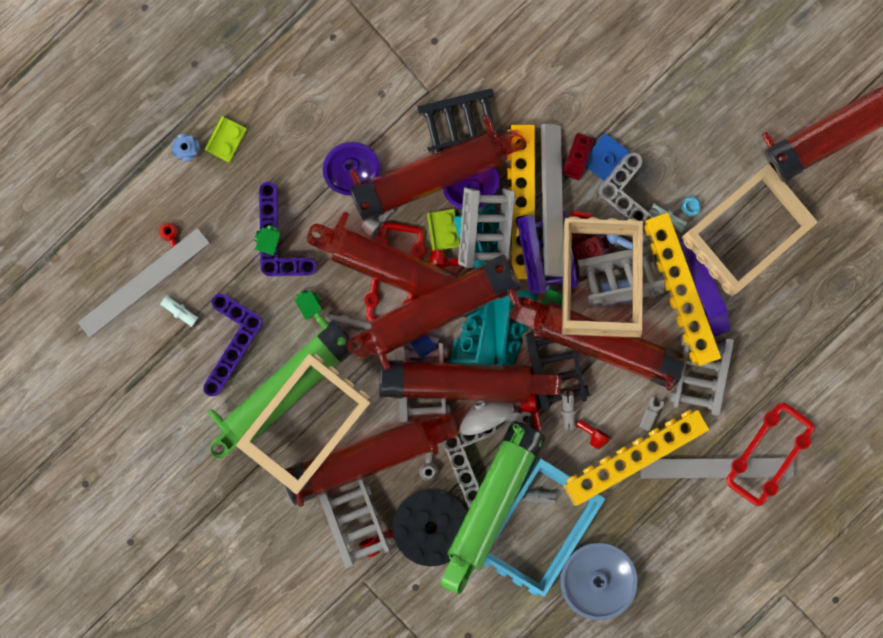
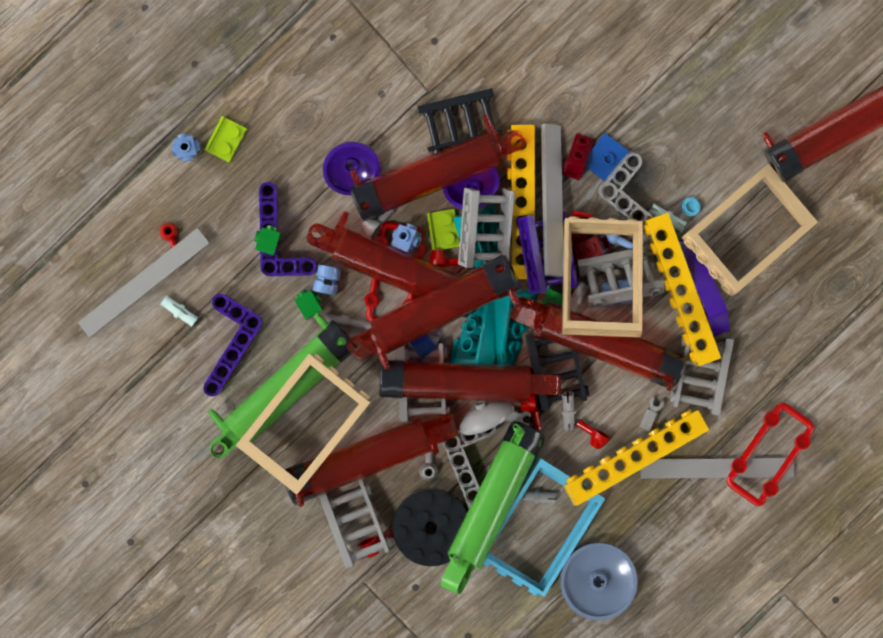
(330, 273): none -> medium blue wheel
(406, 238): none -> medium blue brick
(578, 295): none -> light grey pin

